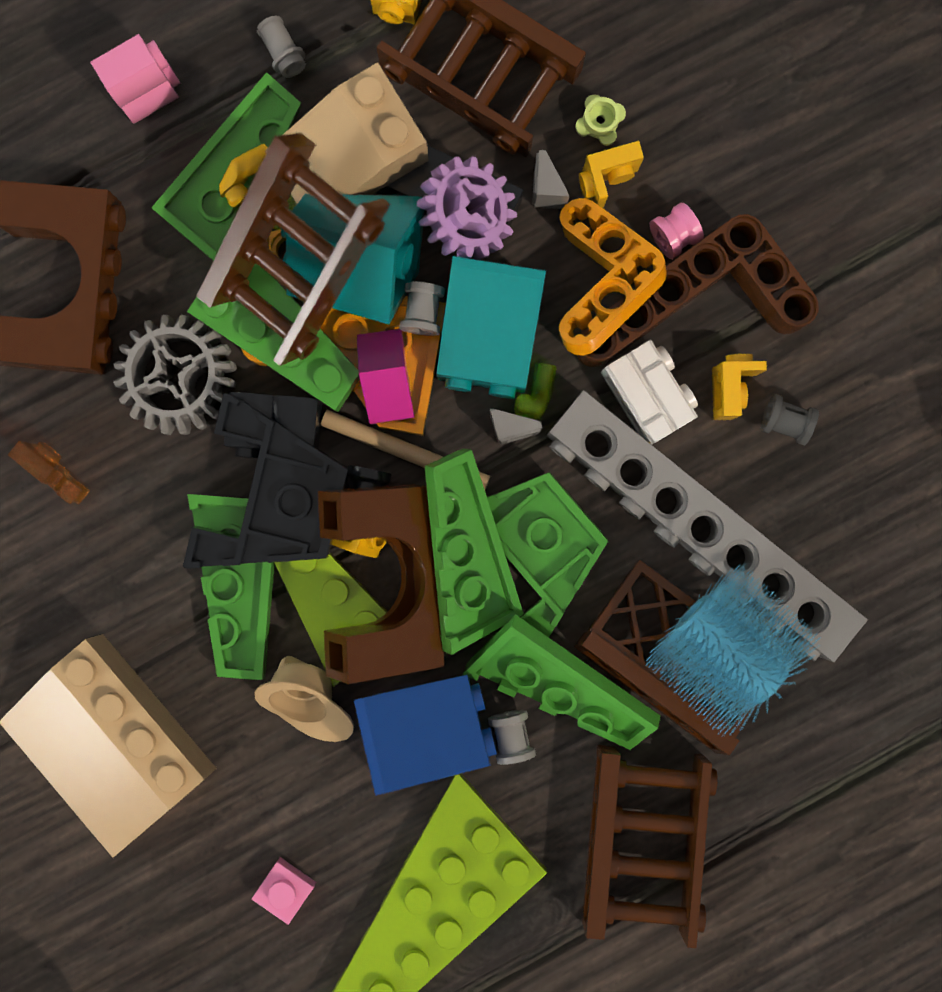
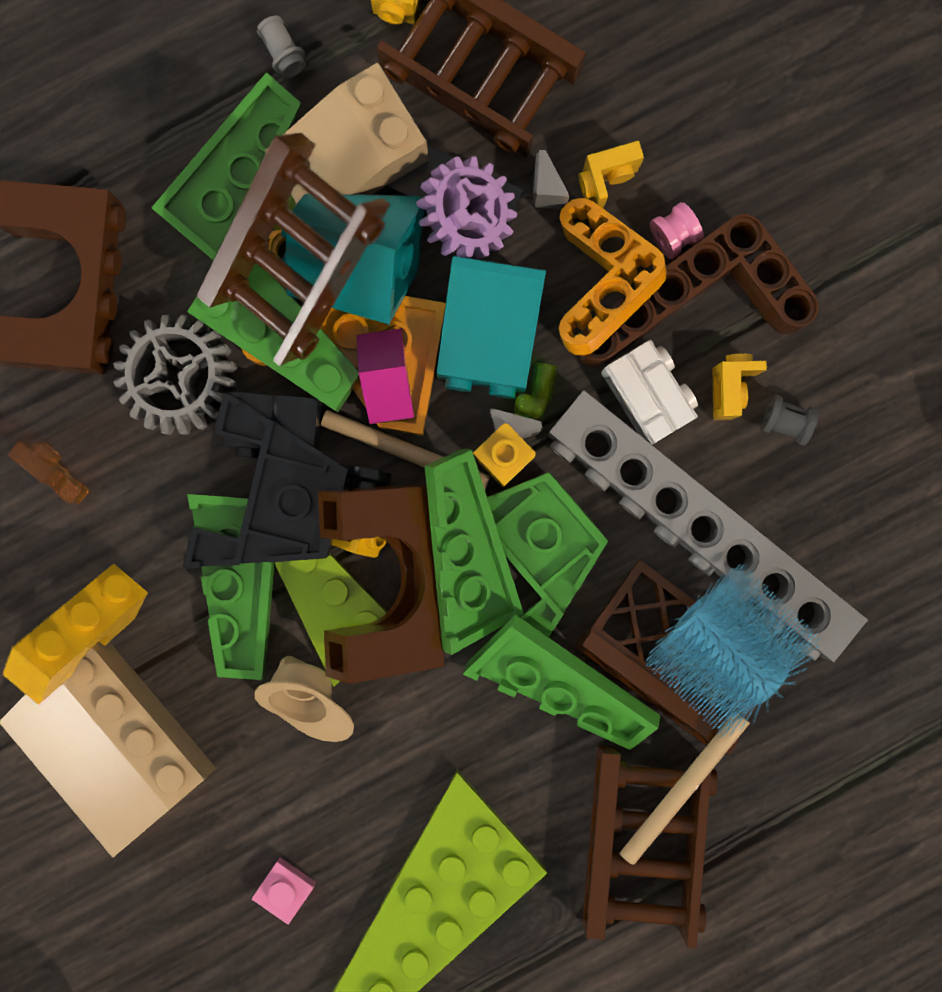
(59, 643): none -> yellow arch
(137, 77): bright pink brick -> none
(238, 173): yellow arm -> none
(422, 308): light grey bush -> none
(424, 733): blue slope -> none
(504, 454): none -> yellow bracket
(512, 737): light grey bush -> none
(600, 107): yellowish green plate -> none
(682, 790): none -> tan bar

